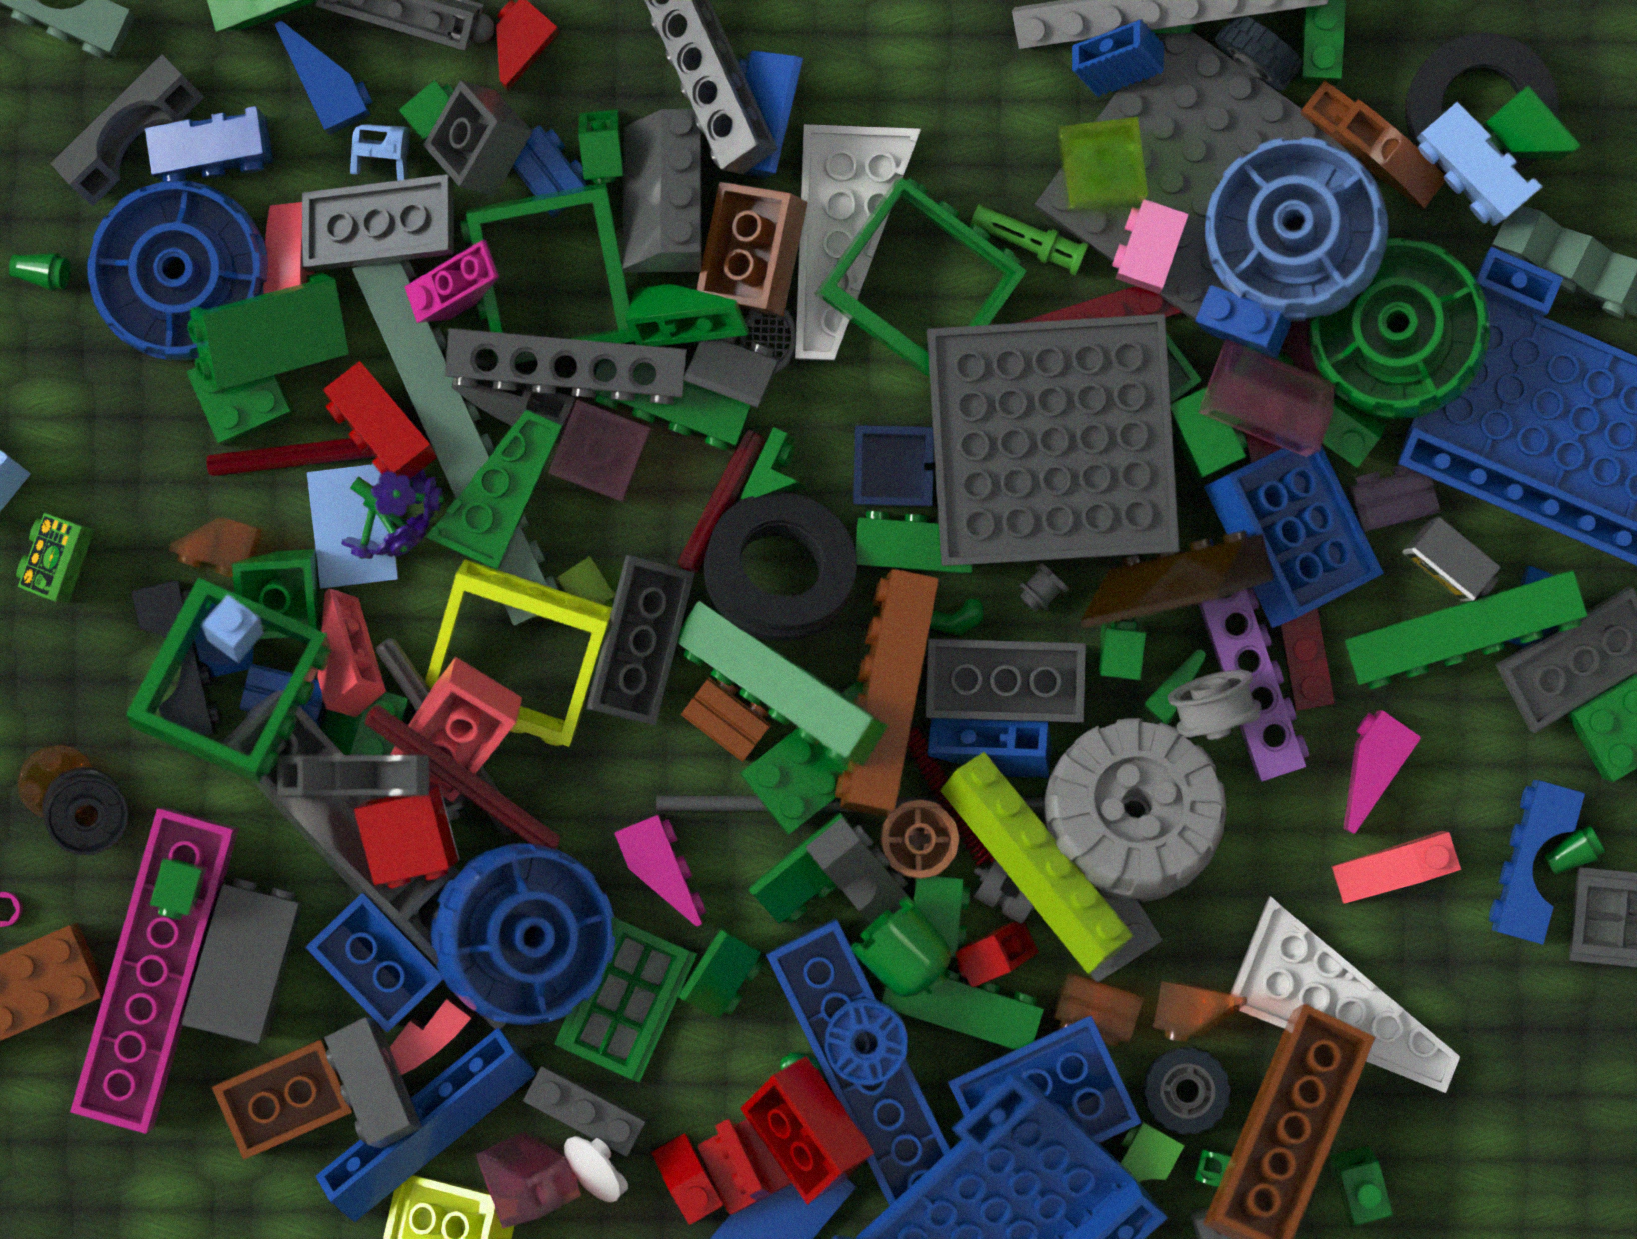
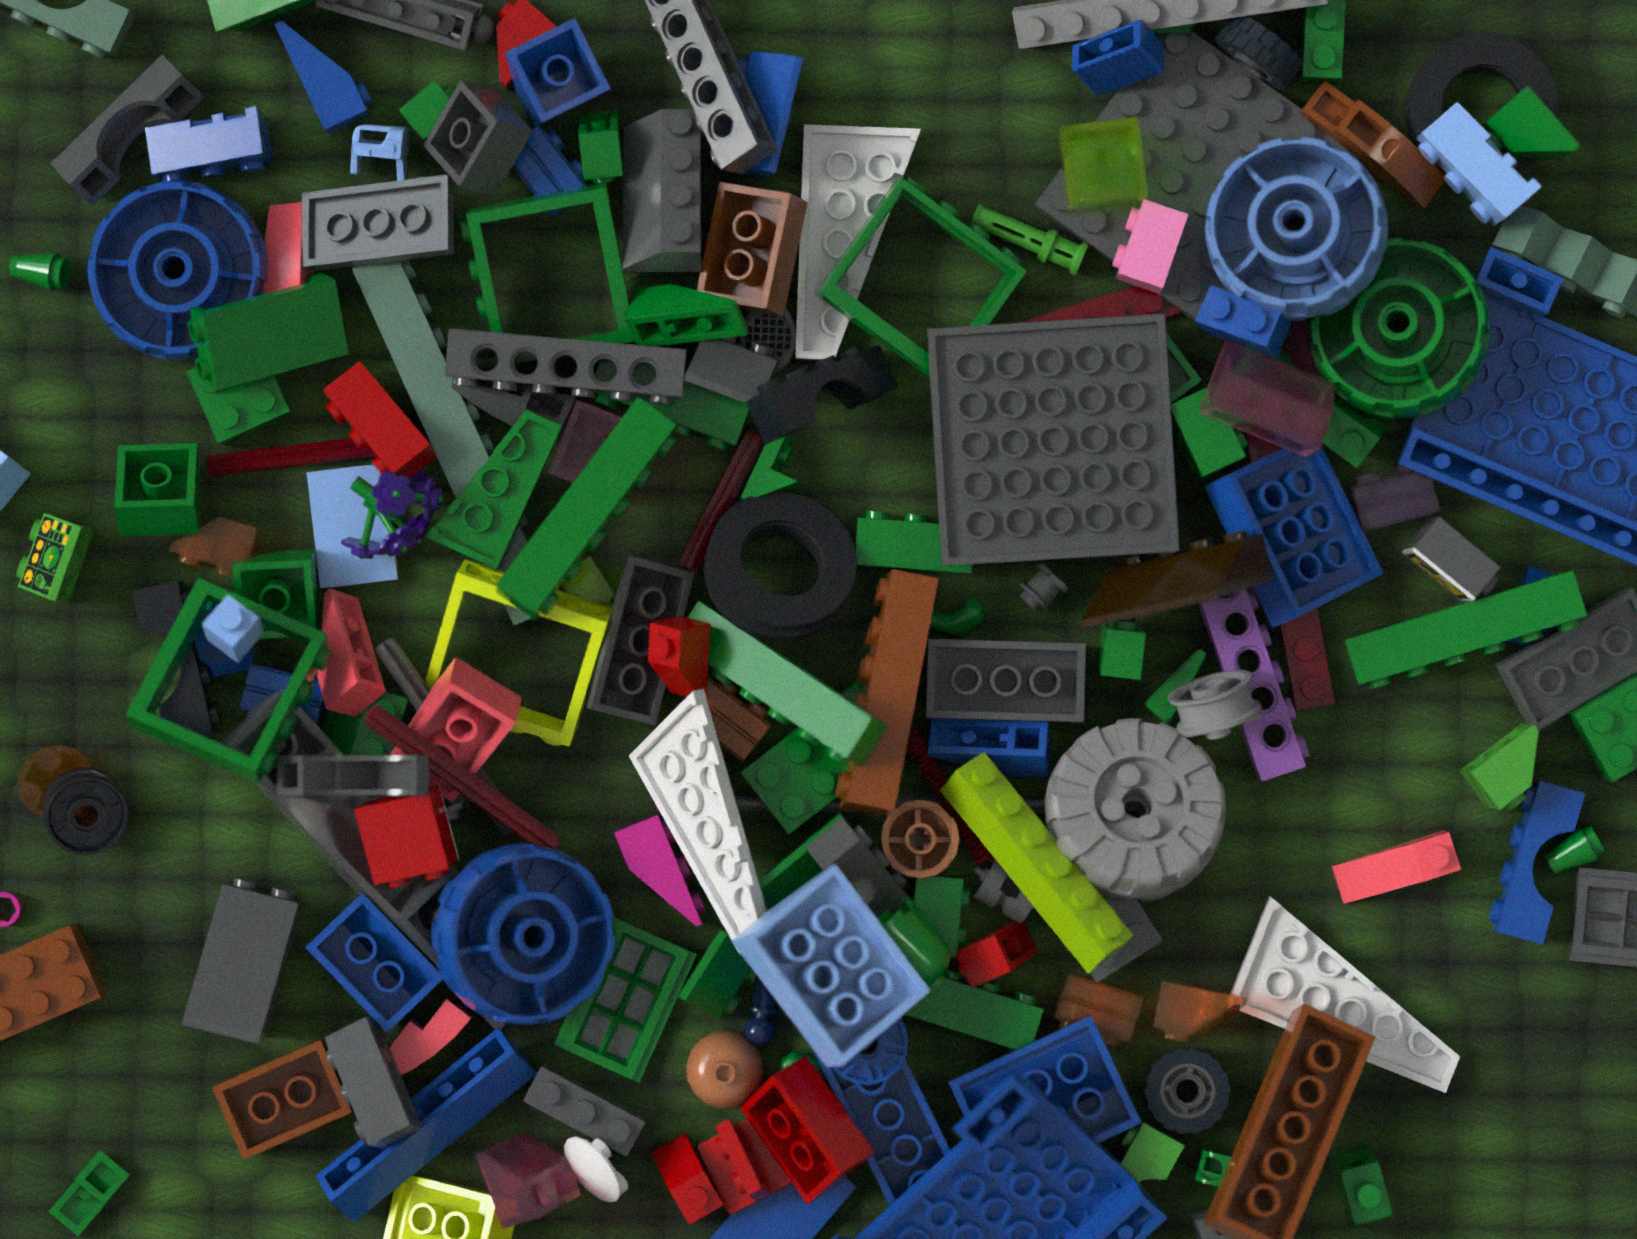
(89, 1193): none -> green slope
(152, 978): dark pink brick -> none
(158, 489): none -> green brick
(177, 888): green brick -> none
(452, 285): dark pink slope -> none
(555, 73): none -> blue slope
(586, 509): none -> green brick
(680, 653): none -> red slope
(695, 797): none -> white wing
(724, 1069): none -> nougat cylinder
(760, 1029): none -> dark blue axle
(790, 405): none -> black arch
(831, 966): none -> light blue slope
(891, 466): dark blue piece -> none
(1376, 760): dark pink slope -> none
(1504, 769): none -> bright green slope

